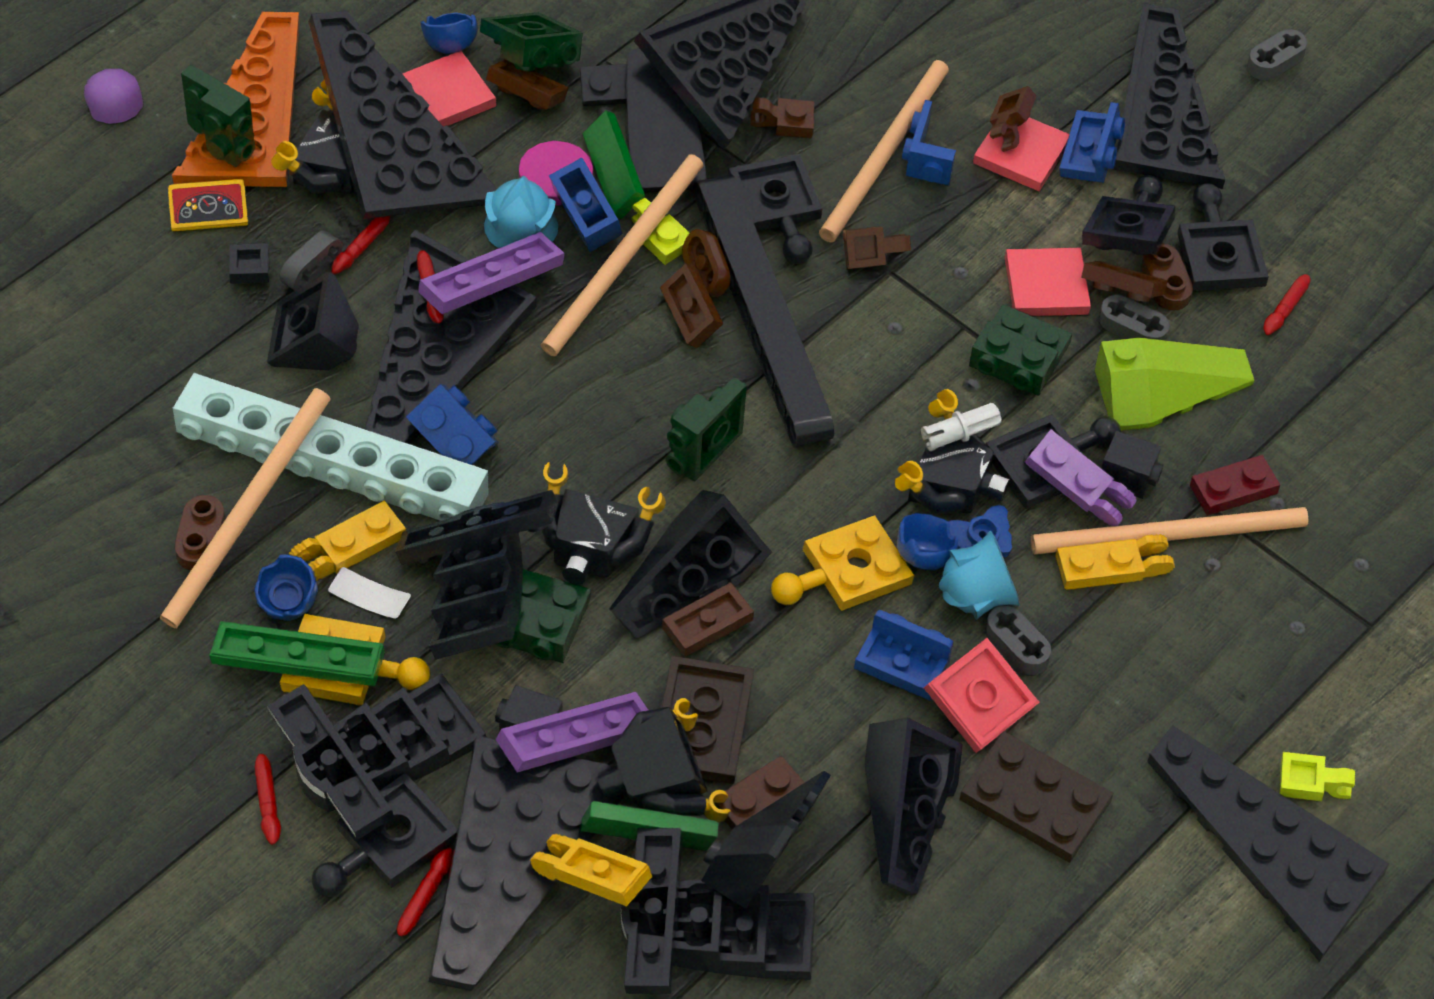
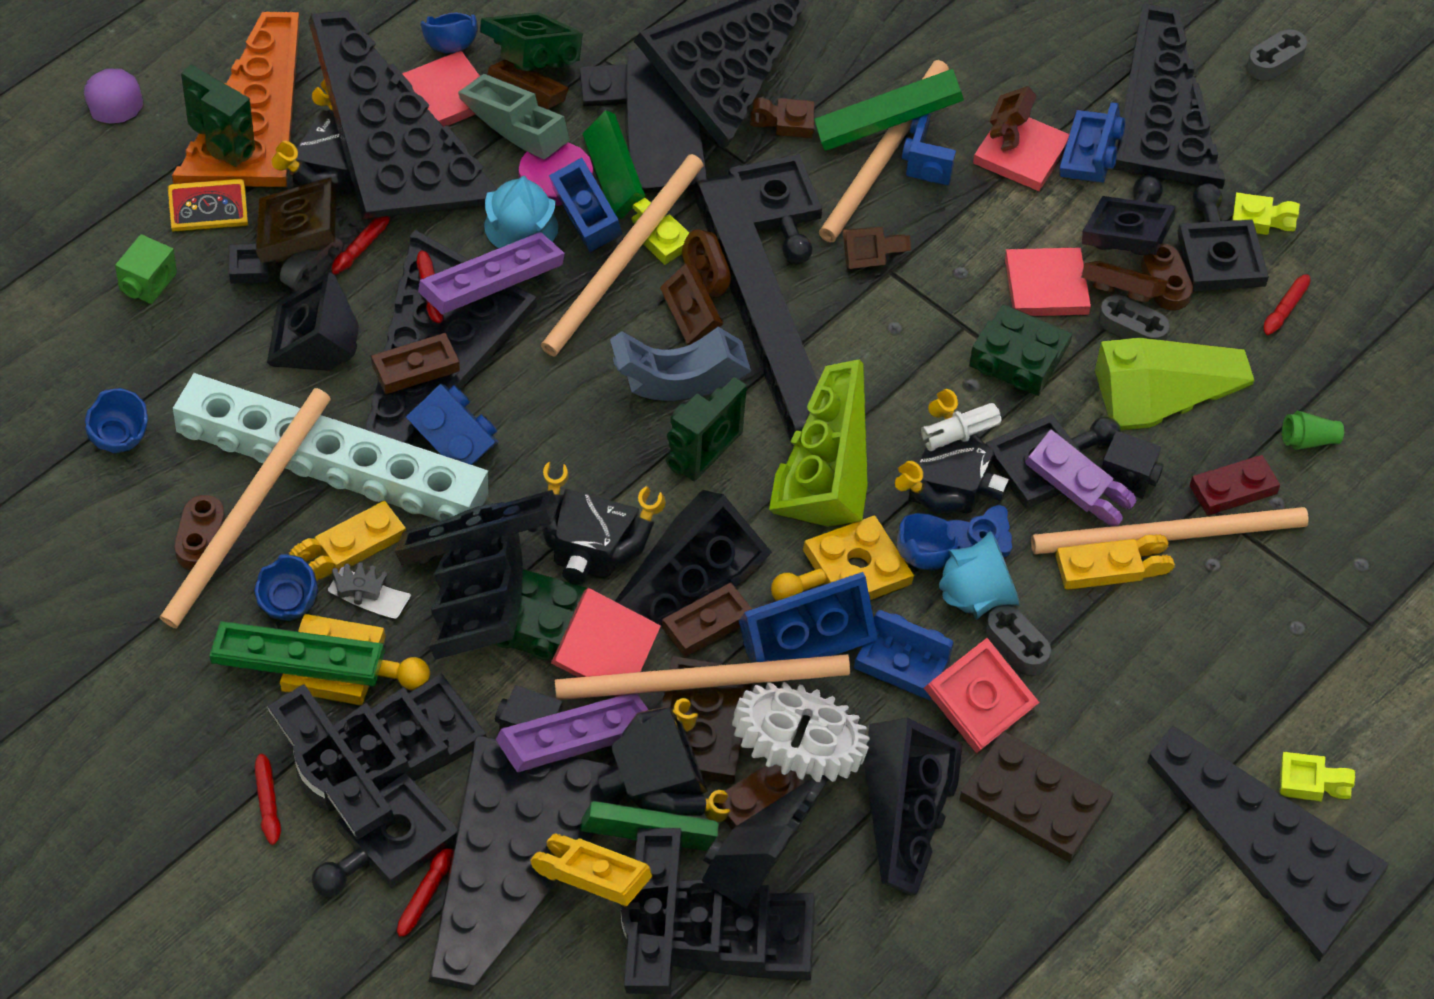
(116, 420): none -> blue hair
(146, 269): none -> bright green brick
(296, 221): none -> dark brown plate
(358, 584): none -> dark grey piece
(415, 363): none -> reddish brown plate
(516, 115): none -> sand green slope
(604, 638): none -> coral tile
(680, 371): none -> sand blue arch
(702, 677): none -> light nougat piece
(811, 623): none -> blue slope
(828, 463): none -> lime wedge
(830, 745): none -> white gear
(888, 109): none -> green tile
(1264, 213): none -> neon yellow plate
(1308, 431): none -> bright green cone

